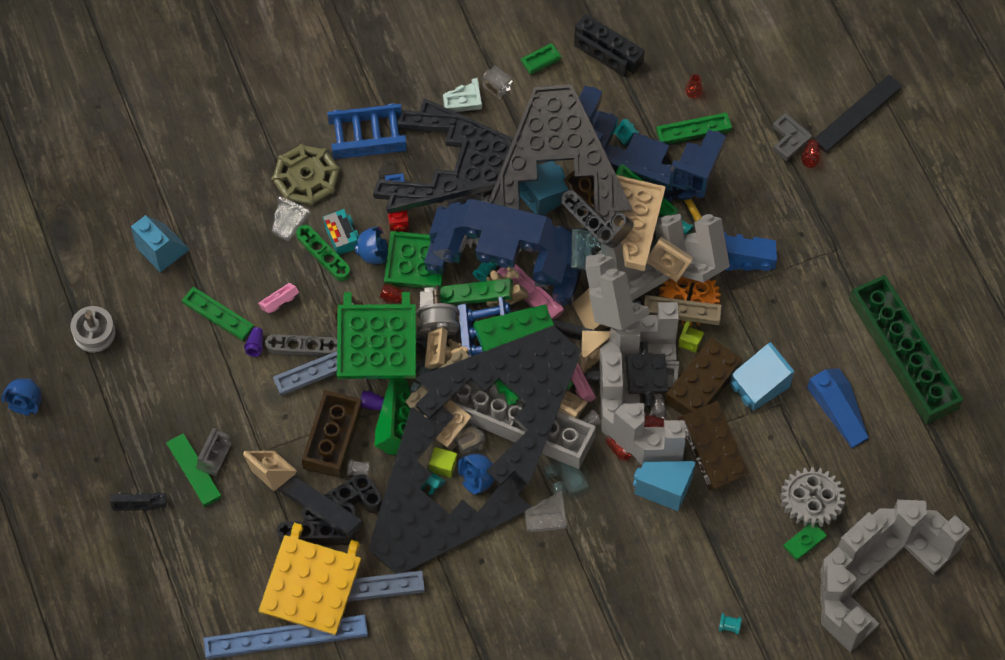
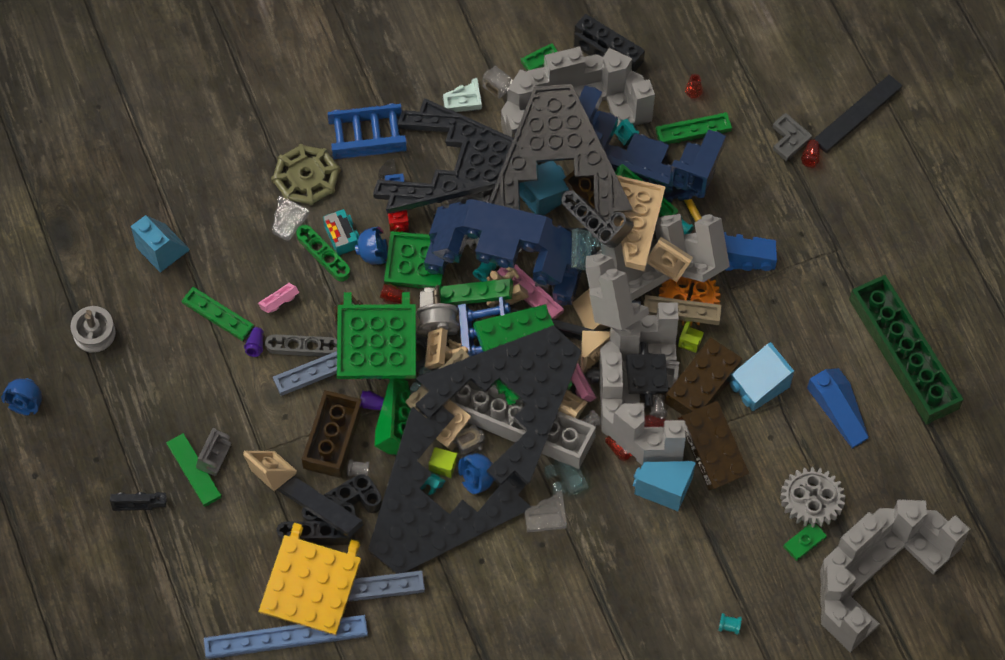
(623, 89): none -> light grey brick

